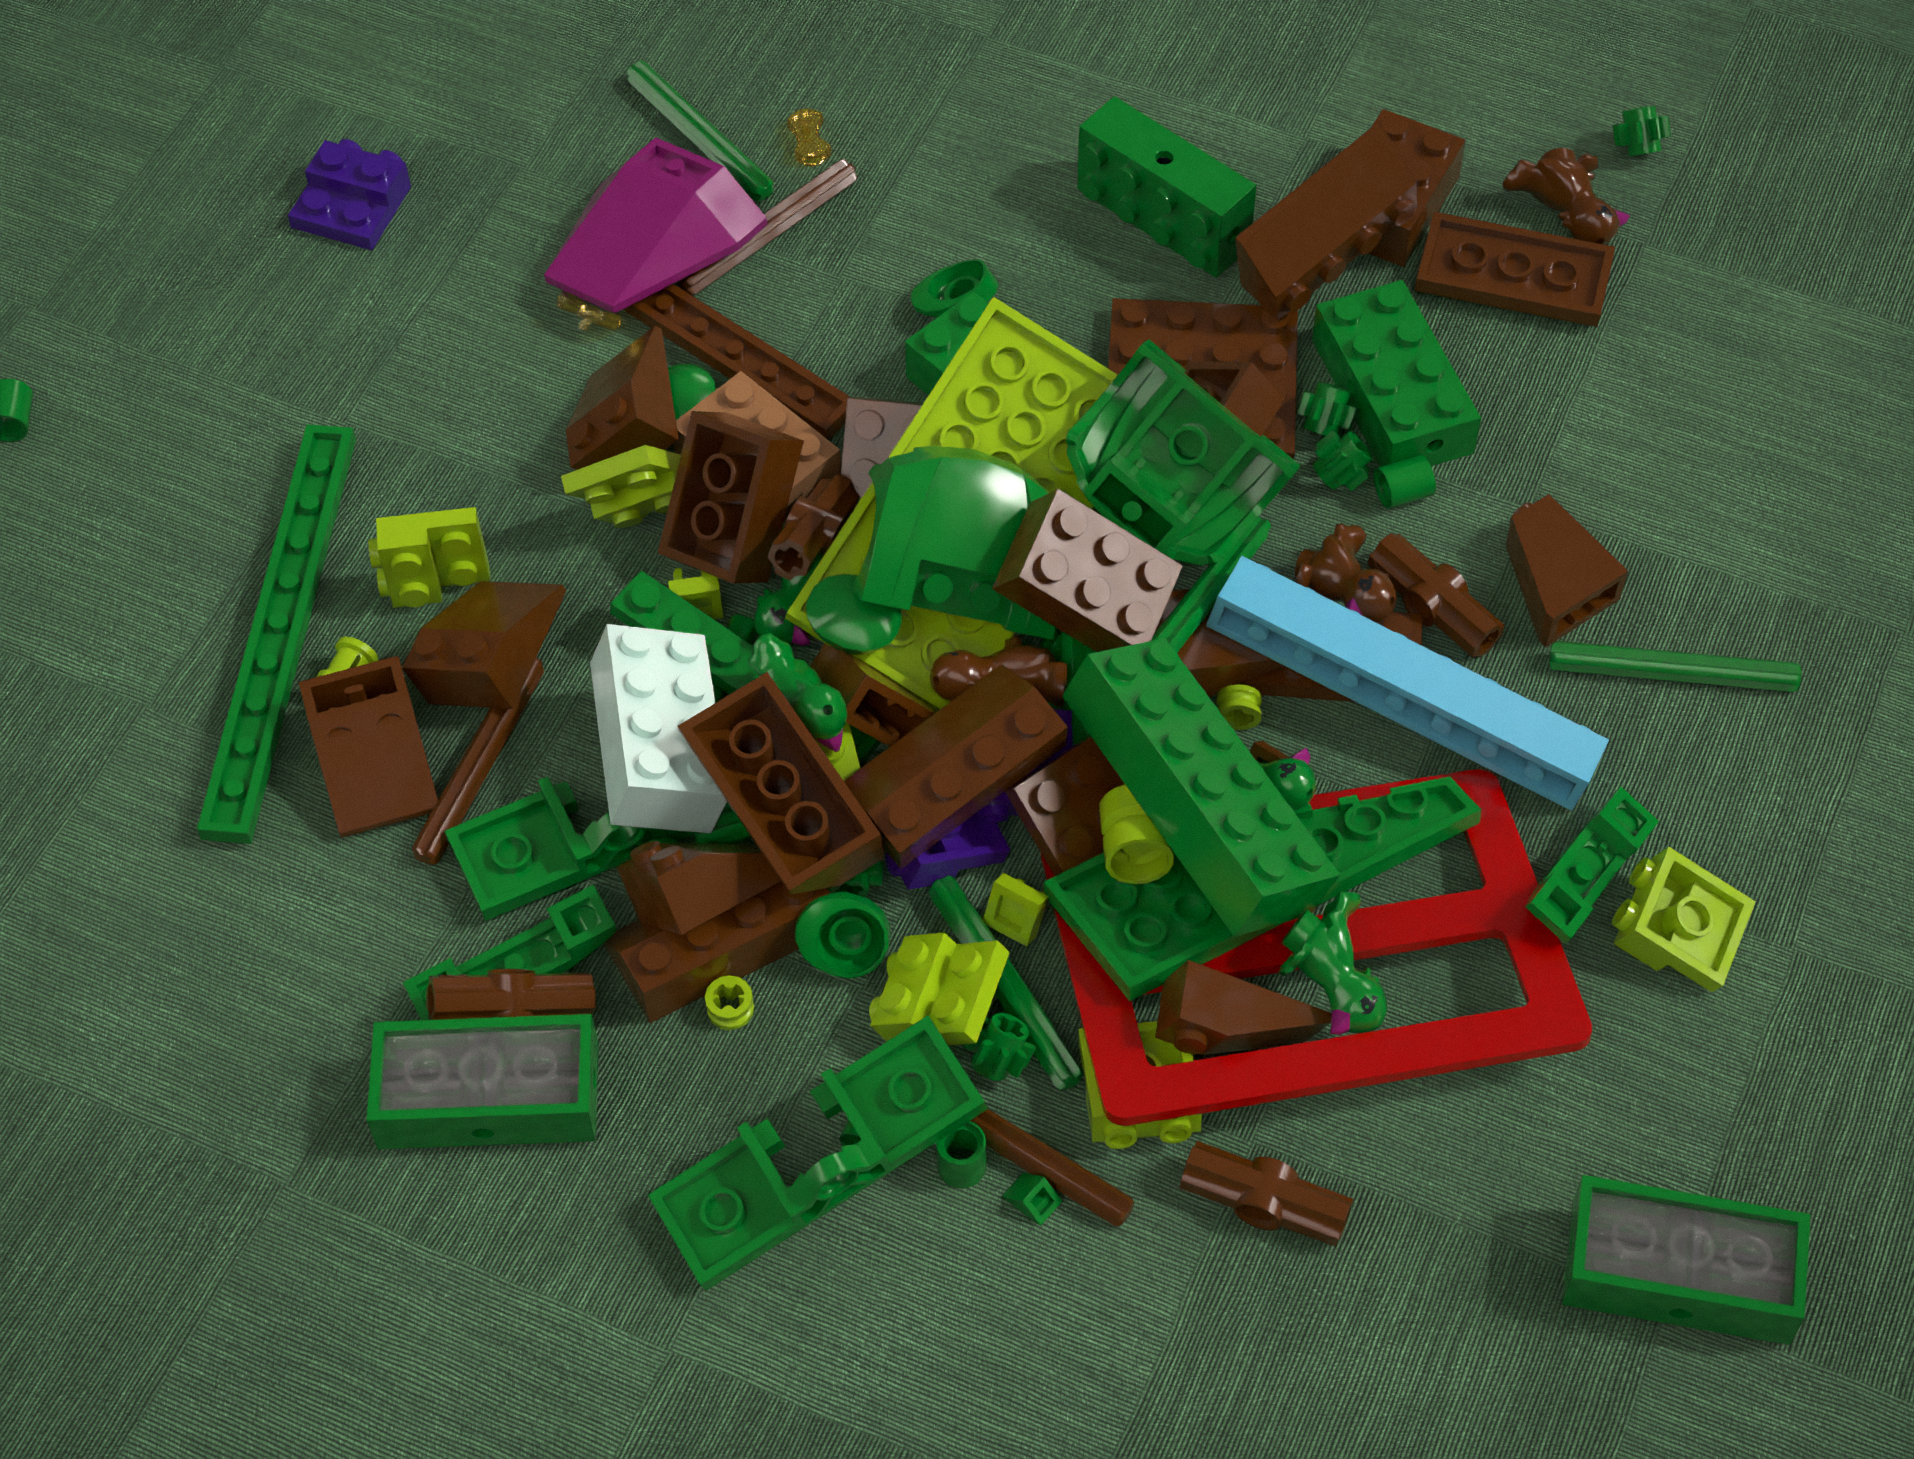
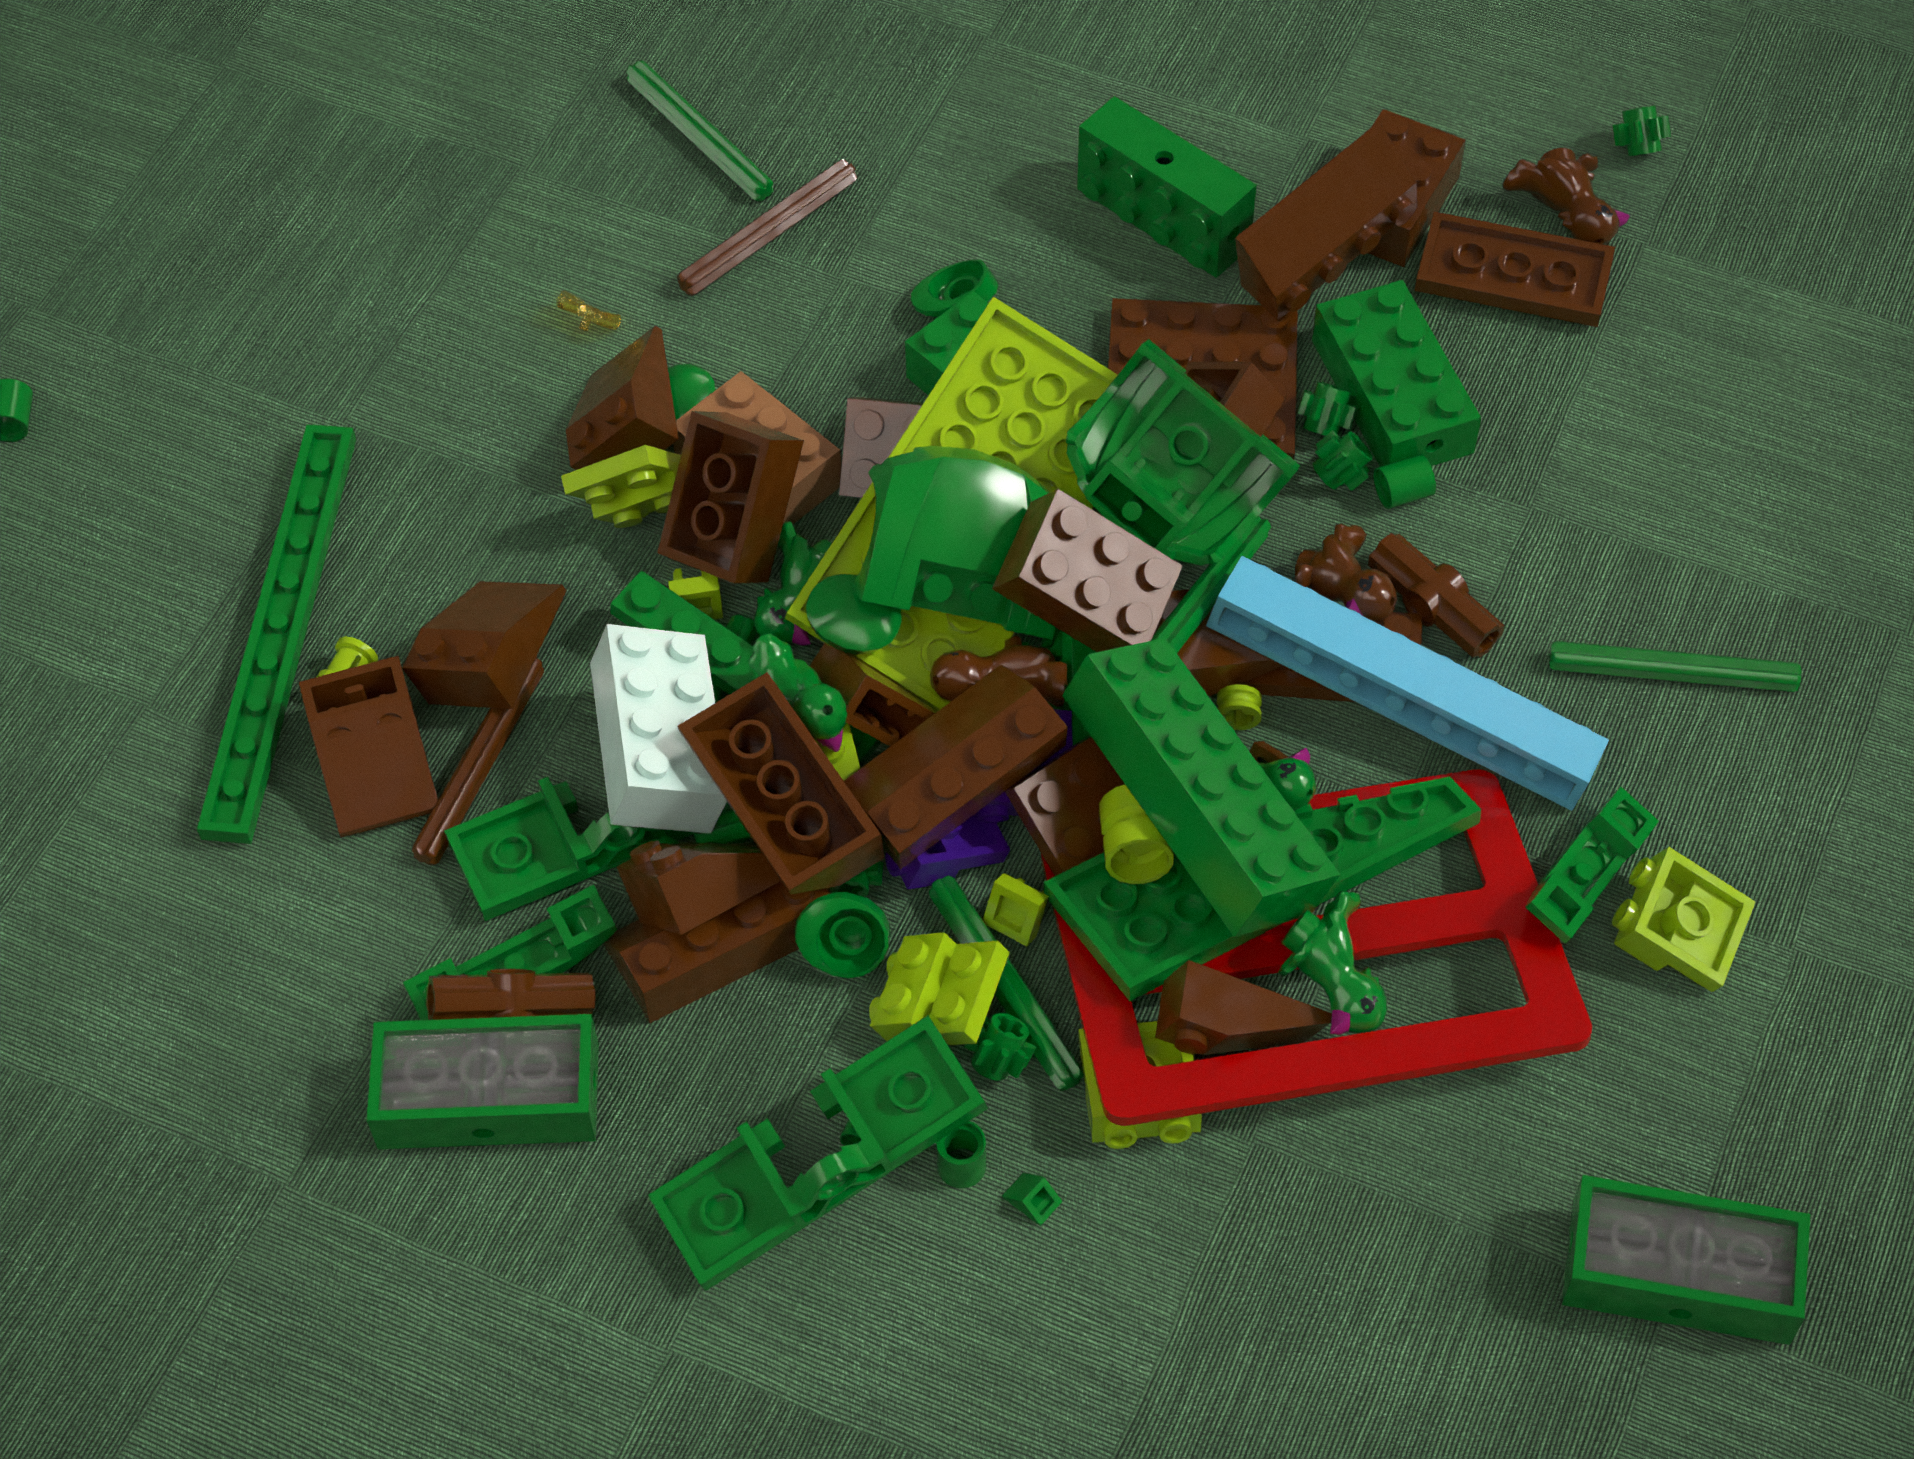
(350, 193): dark purple plate -> none
(426, 552): lime plate -> none
(653, 226): magenta wedge -> none
(730, 988): lime bush -> none
(734, 349): reddish brown plate -> none
(805, 126): clear yellow piece -> none
(812, 526): reddish brown piece -> none
(1056, 1168): reddish brown axle -> none
(1266, 1193): reddish brown piece -> none
(1560, 569): reddish brown slope -> none

